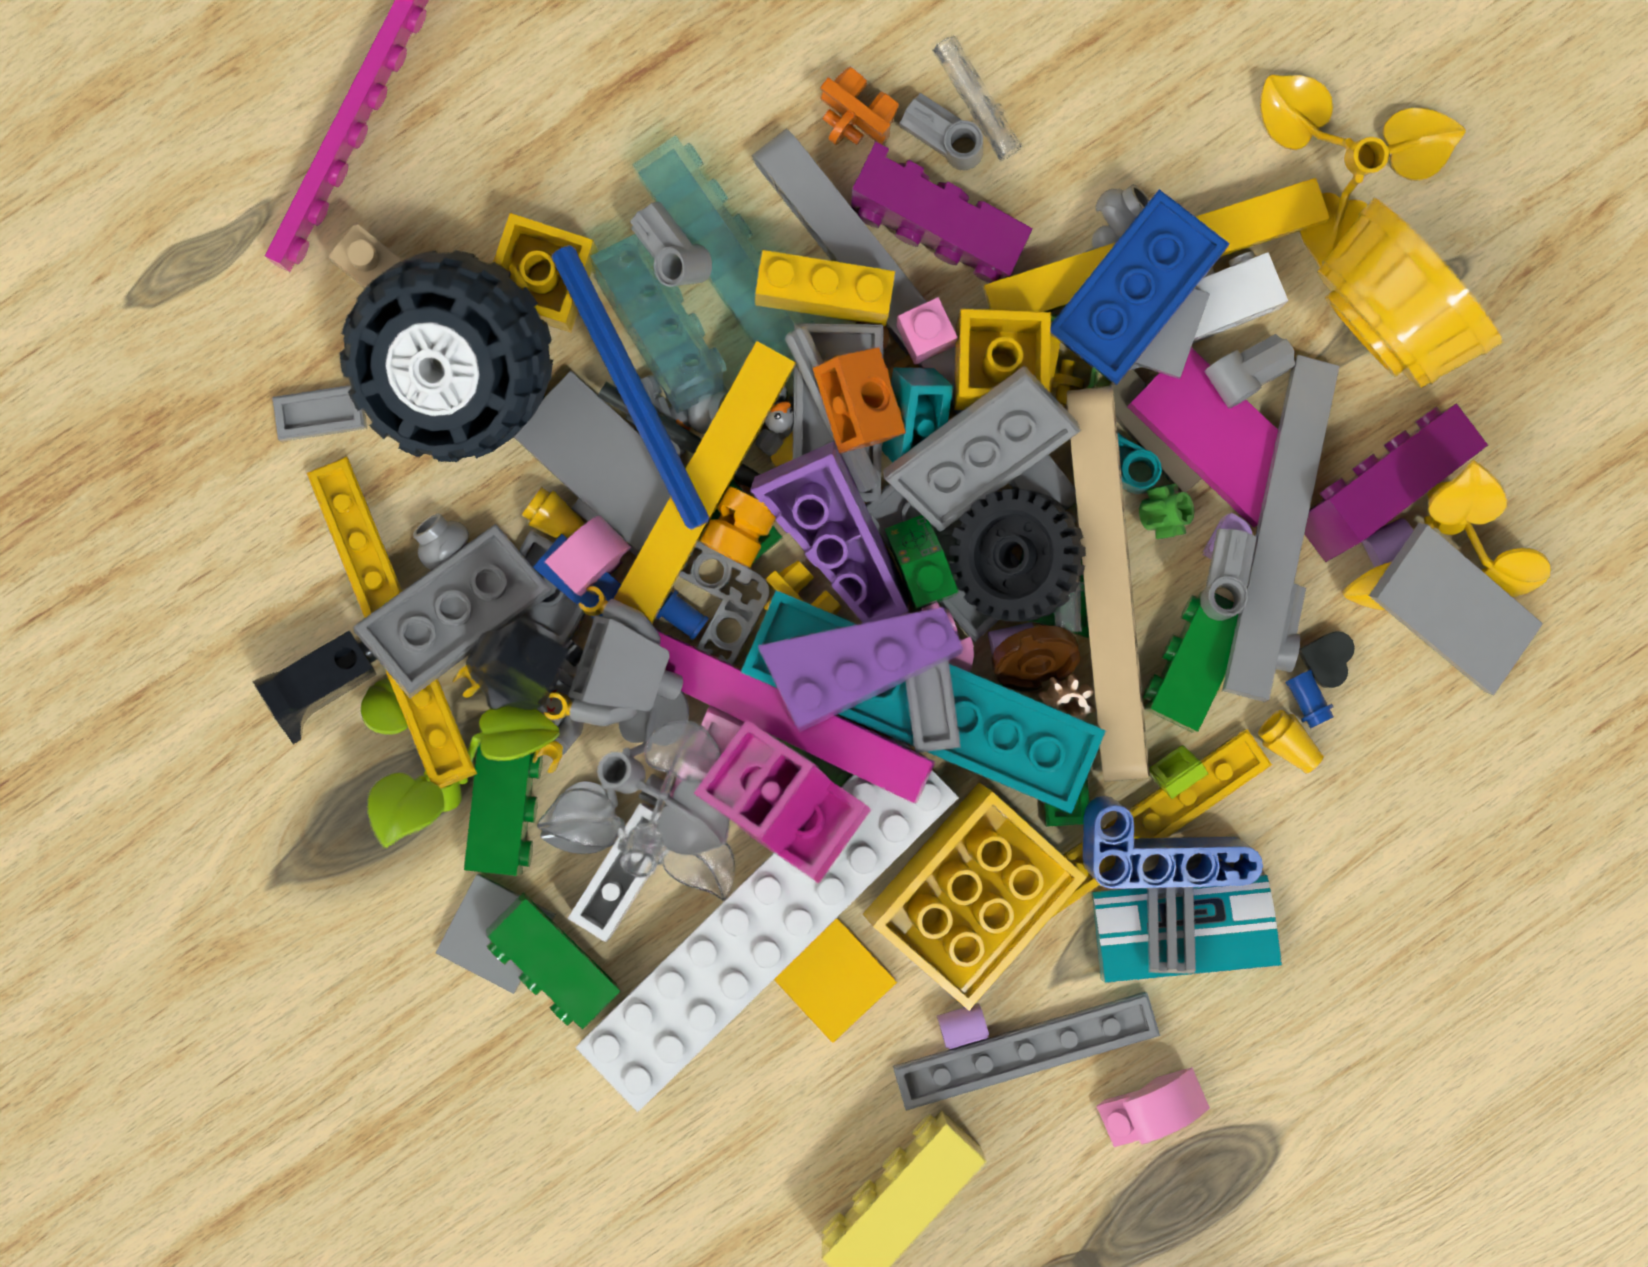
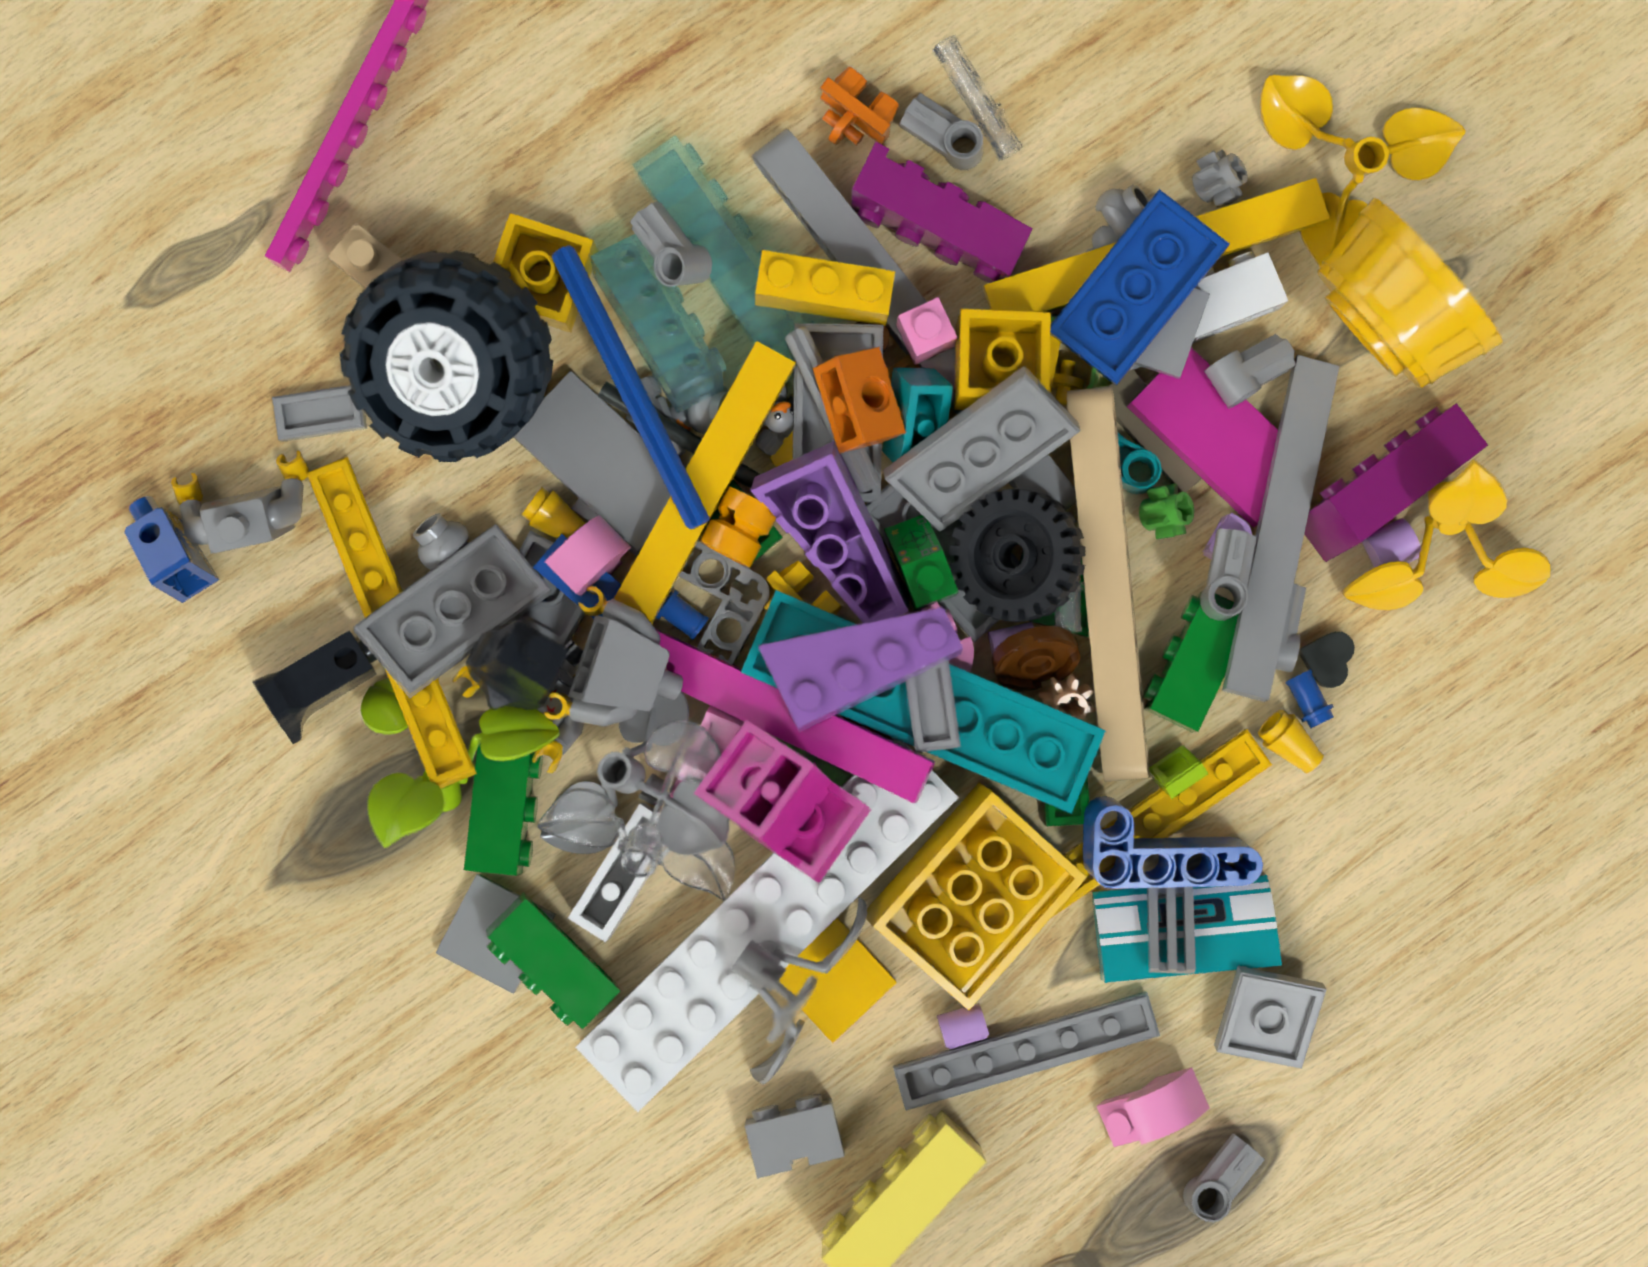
(166, 553): none -> blue torso
(244, 517): none -> light grey torso
(764, 972): none -> light grey plant
(793, 1134): none -> light grey brick
(1220, 178): none -> light grey gear
(1226, 1174): none -> light grey piece
(1270, 1017): none -> light grey tile
(1455, 608): light grey tile -> none

